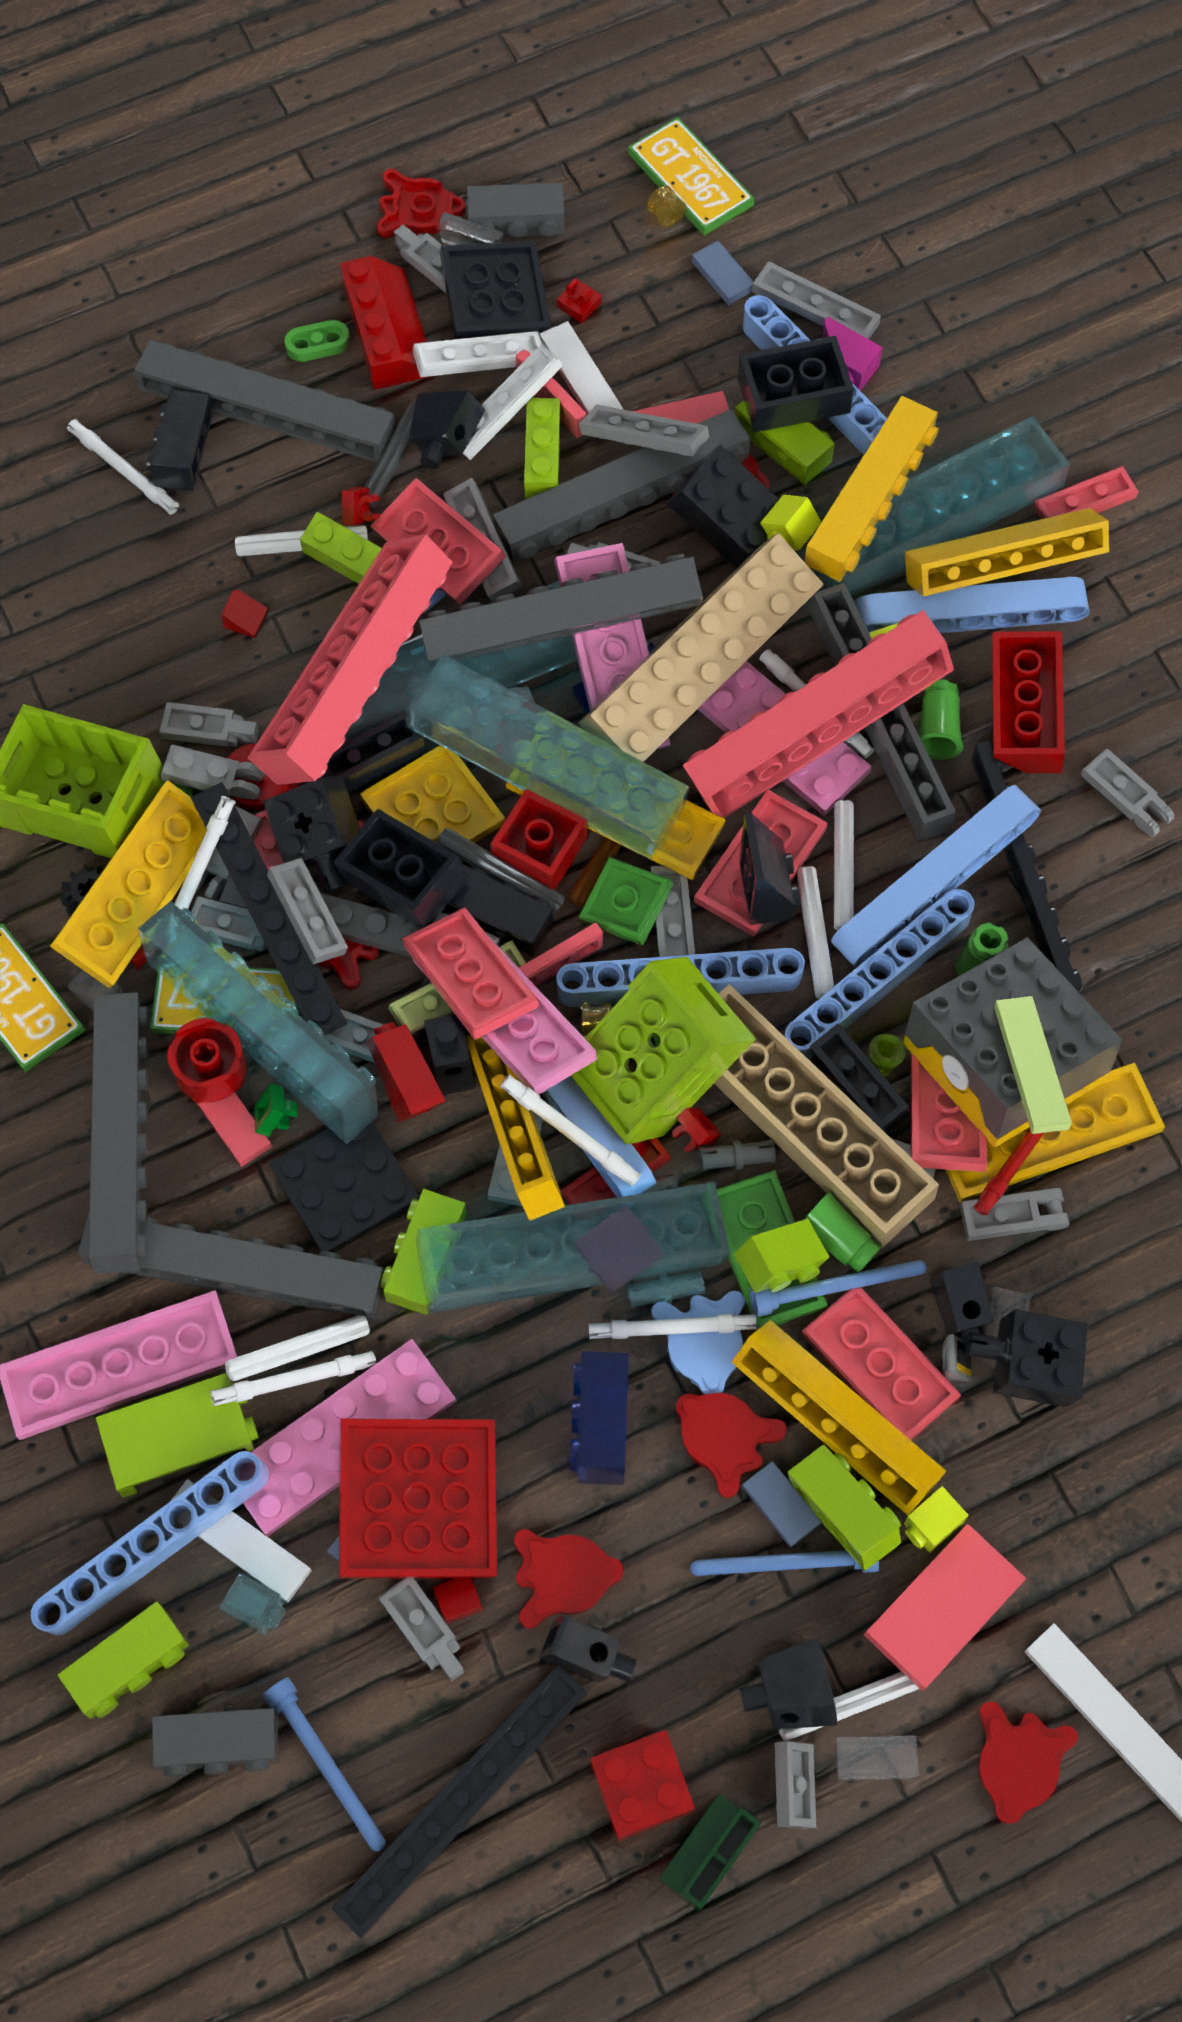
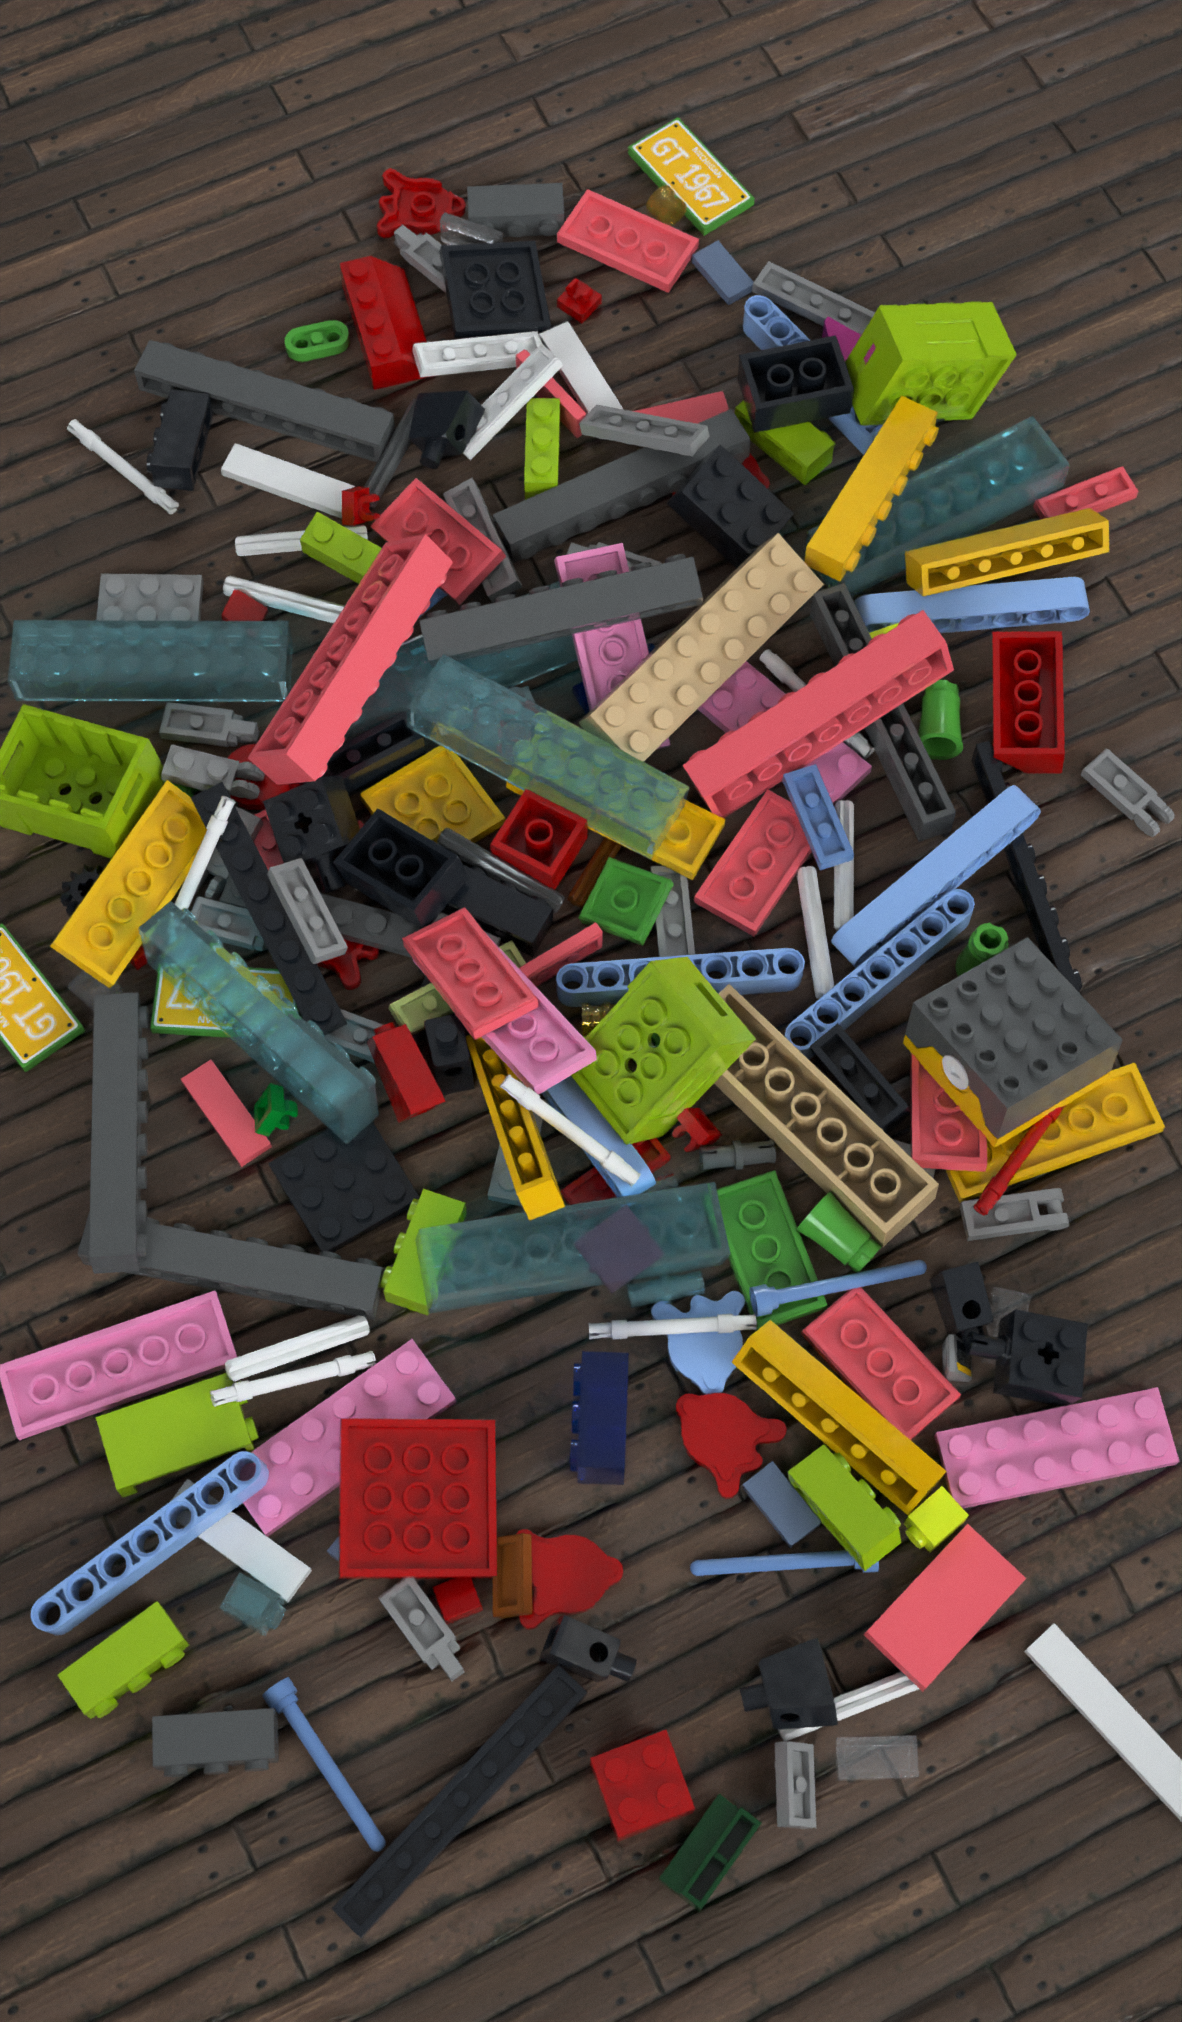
(150, 597): none -> light grey plate
(150, 660): none -> clear light blue brick
(212, 1079): red brick -> none
(284, 599): none -> white axle
(285, 479): none -> white tile
(514, 1577): none -> dark orange tile
(627, 240): none -> coral plate
(766, 874): black slope -> none
(781, 1256): lime brick -> none
(793, 519): neon yellow brick -> none
(818, 817): none -> medium blue plate
(886, 1053): clear neon green cone -> none
(931, 354): none -> lime container
(1020, 1761): red tile -> none
(1032, 1065): yellowish green tile -> none
(1056, 1448): none -> bright pink plate

